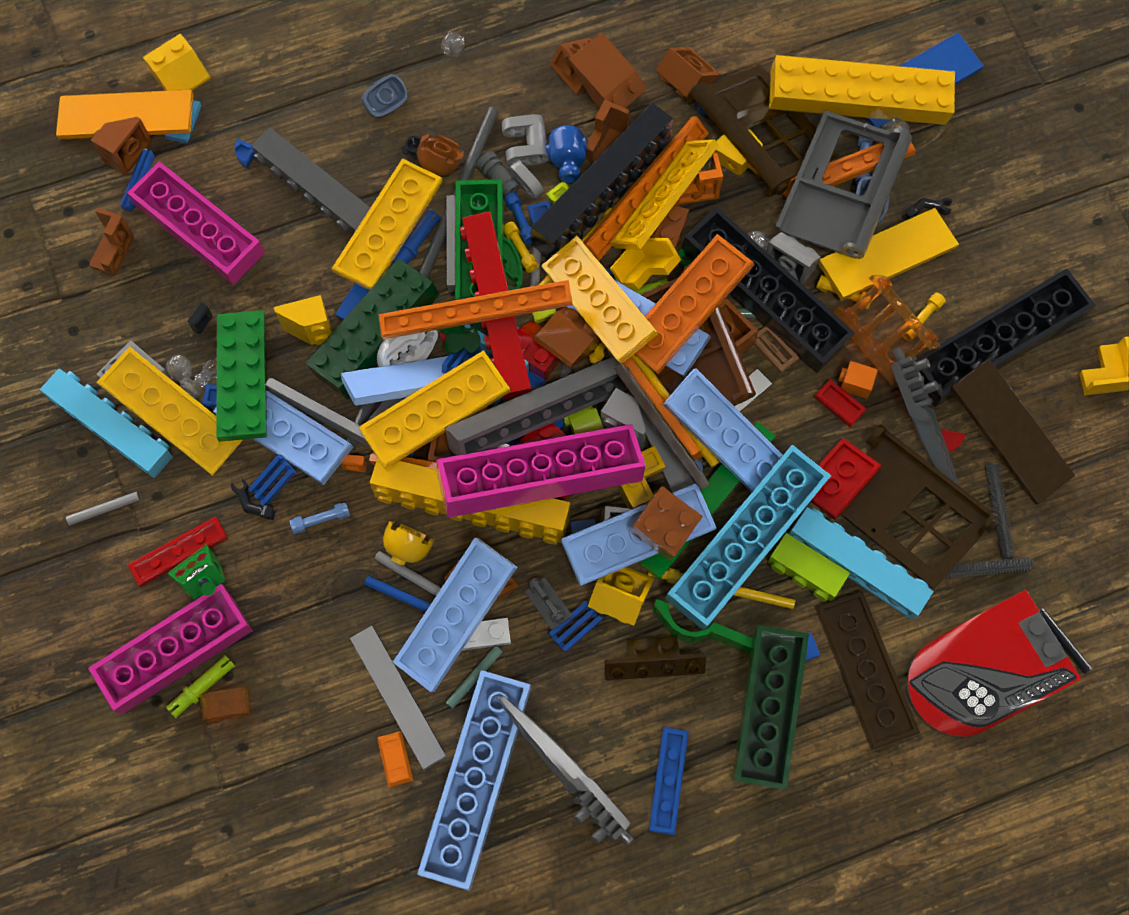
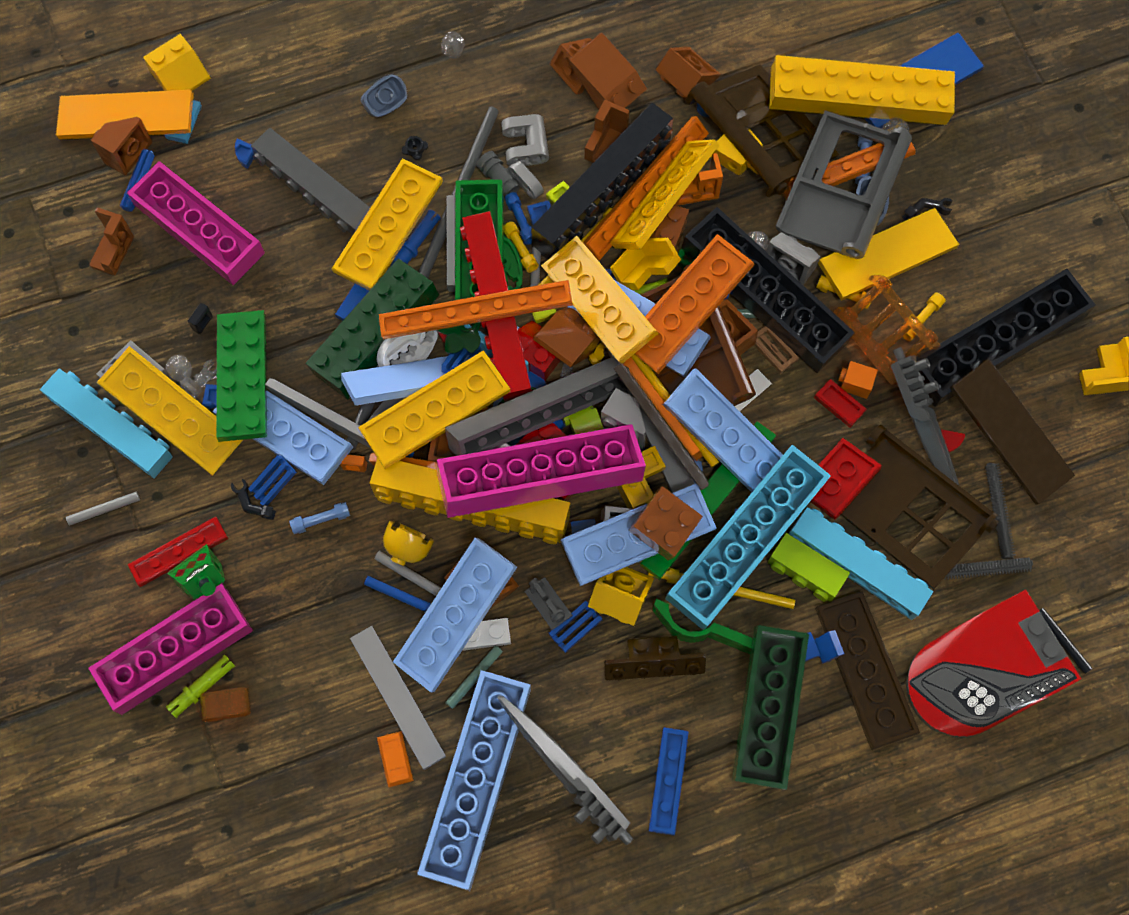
(305, 320): yellow slope -> none
(439, 155): dark orange cylinder -> none
(567, 151): blue piece -> none
(829, 646): none -> blue tile

